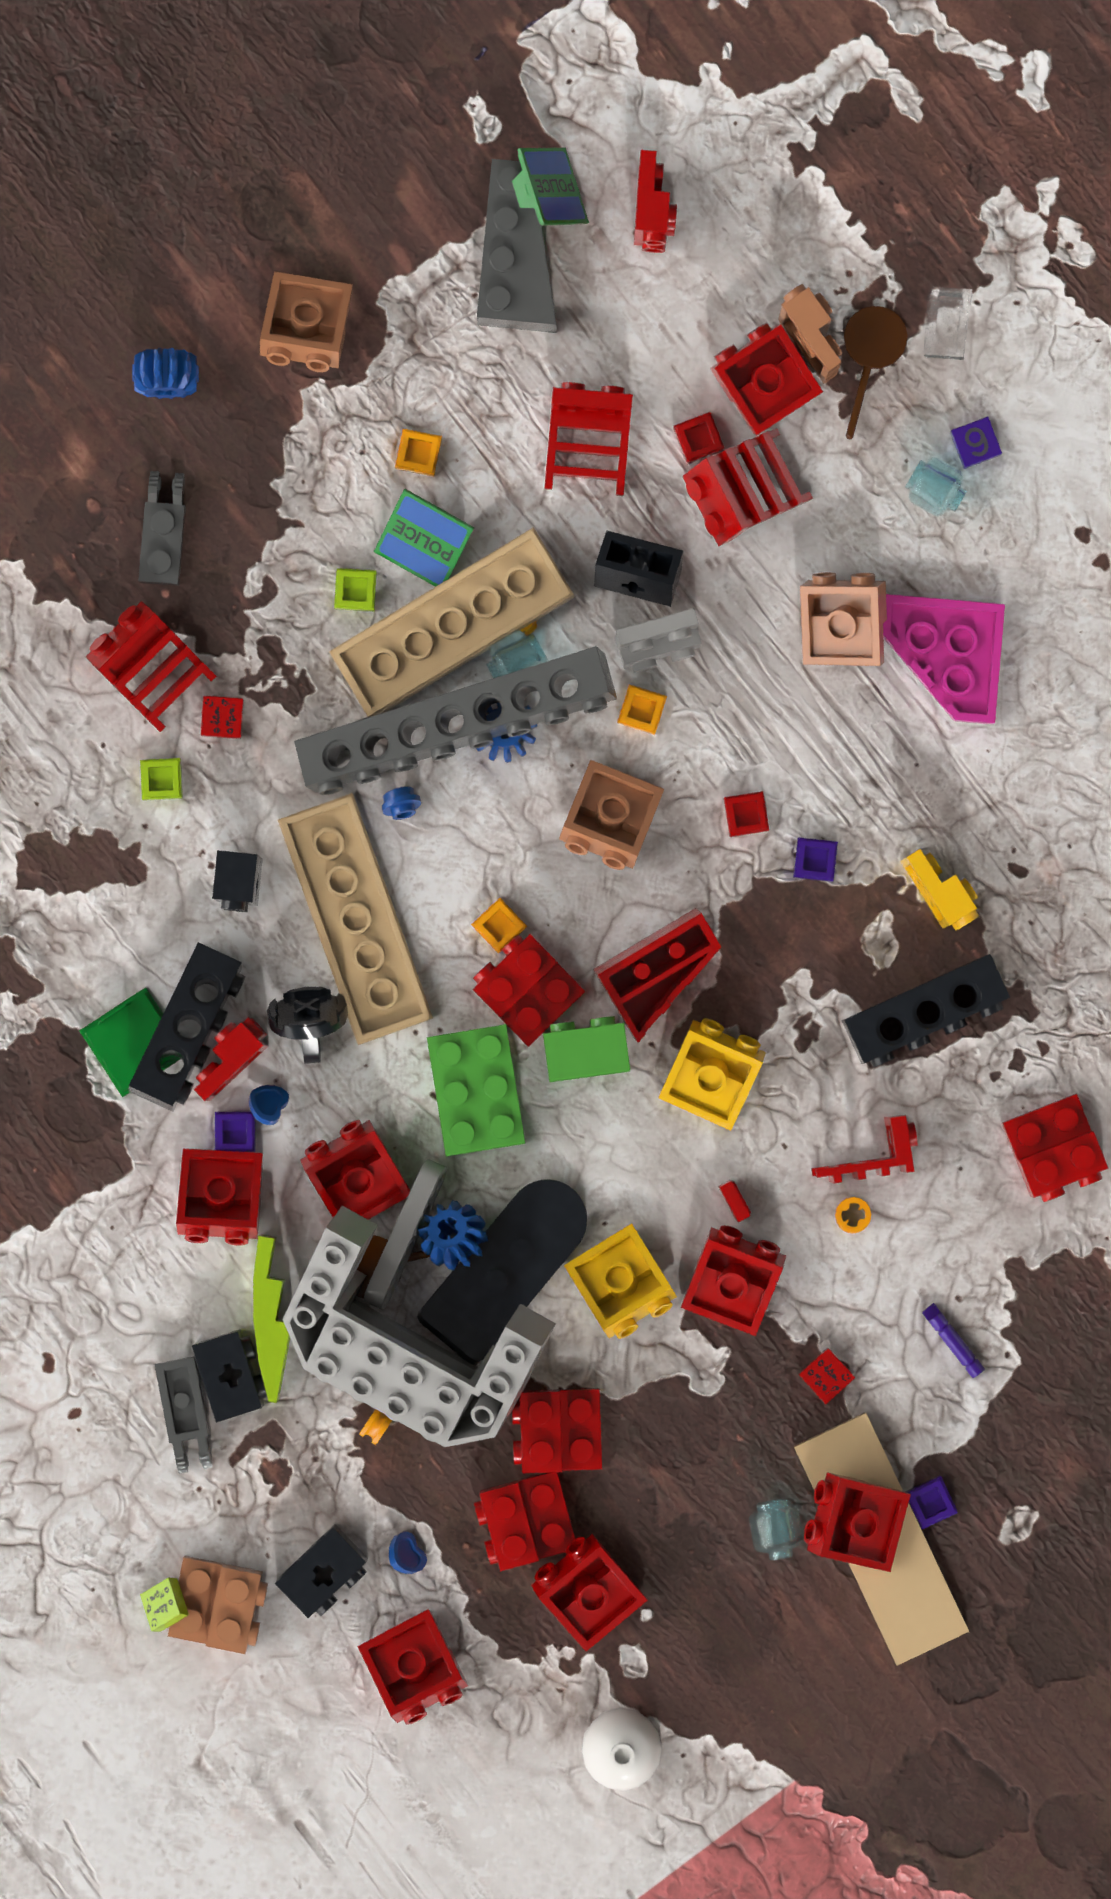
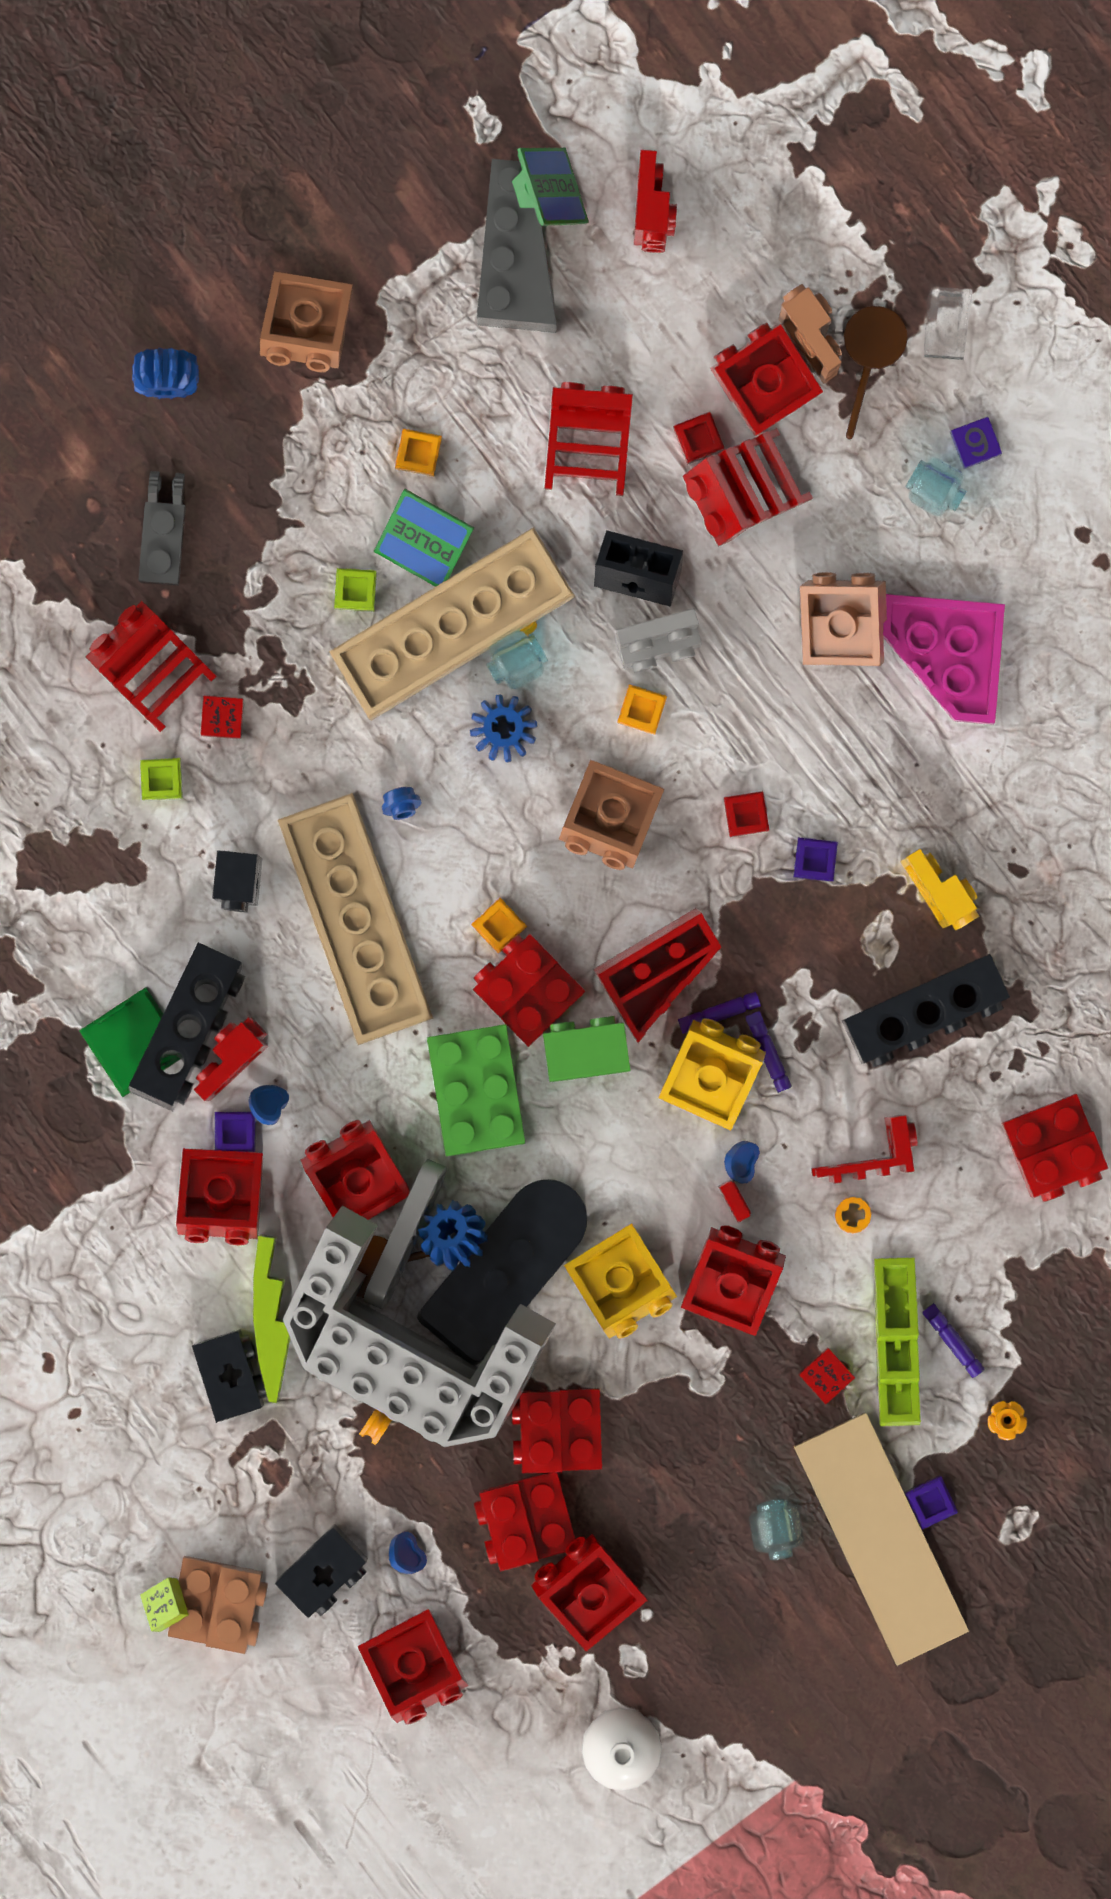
(184, 1409): dark grey hinge -> none
(306, 1016): black tile -> none
(320, 751): dark grey brick -> none
(722, 1011): none -> dark purple wheel
(741, 1161): none -> blue piece
(771, 1058): none -> dark purple wheel
(856, 1522): red plate -> none
(897, 1341): none -> lime slope
(999, 1412): none -> light orange plate

